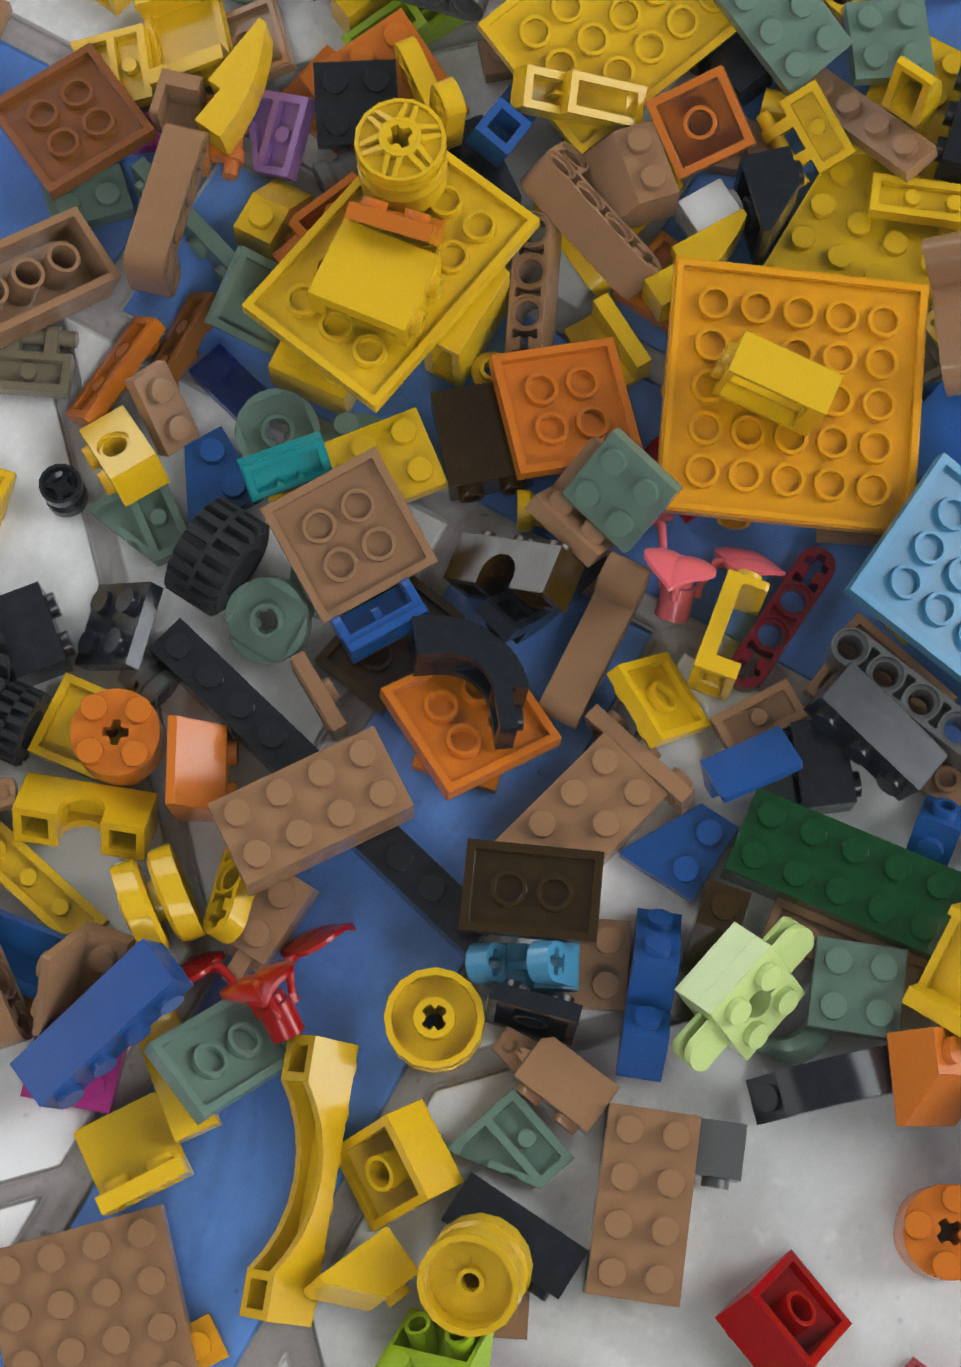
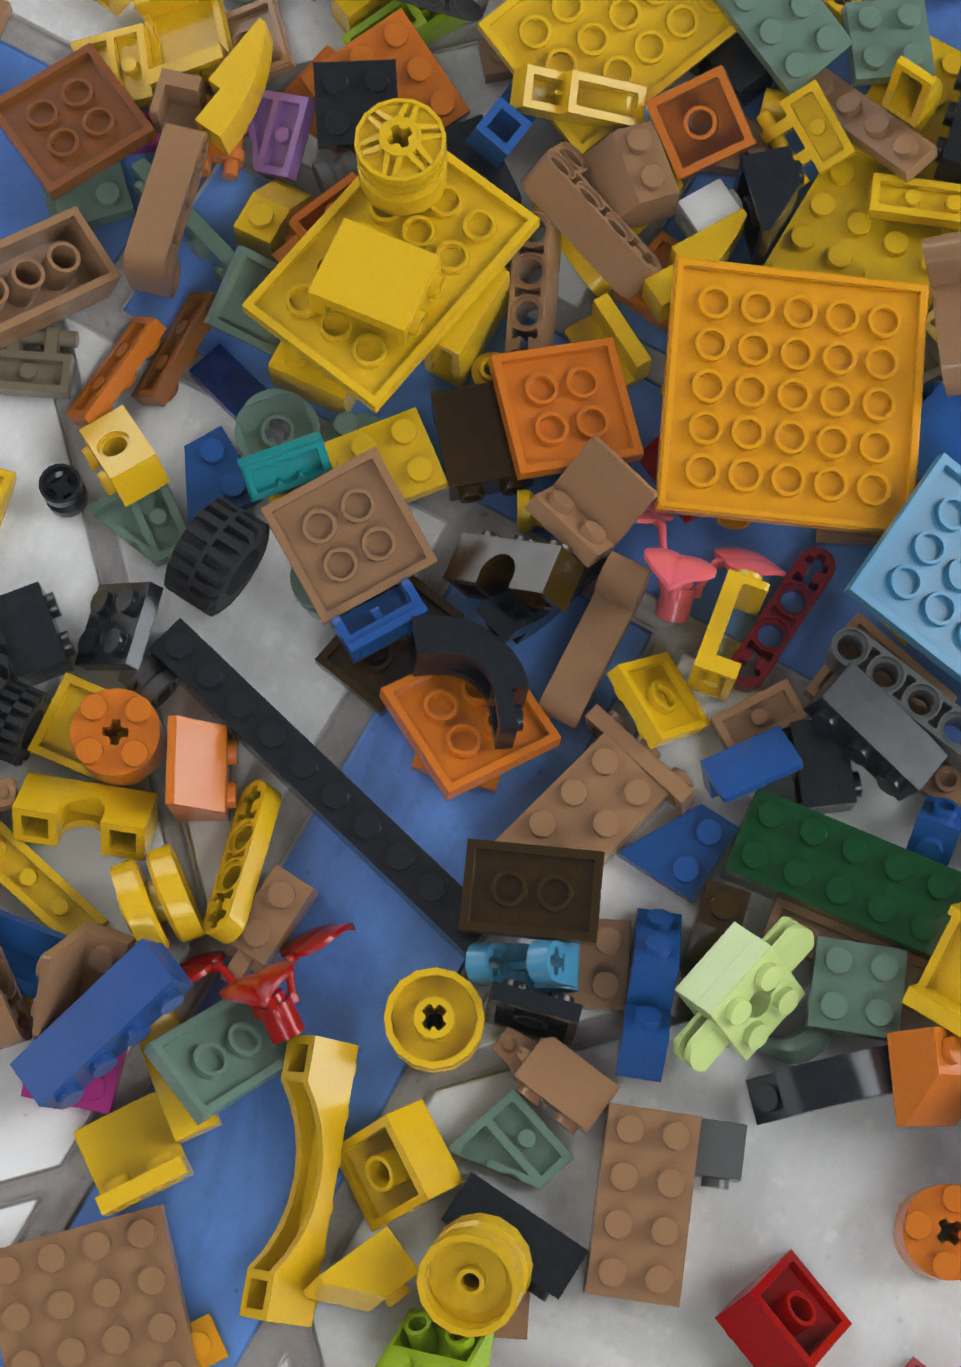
(162, 408): medium nougat plate -> none
(292, 613): sand green plate -> none
(311, 810): medium nougat brick -> none
(321, 695): medium nougat plate -> none
(408, 224): orange plate -> none
(442, 96): yellow beam -> none
(622, 490): sand green plate -> none
(775, 383): yellow window -> none

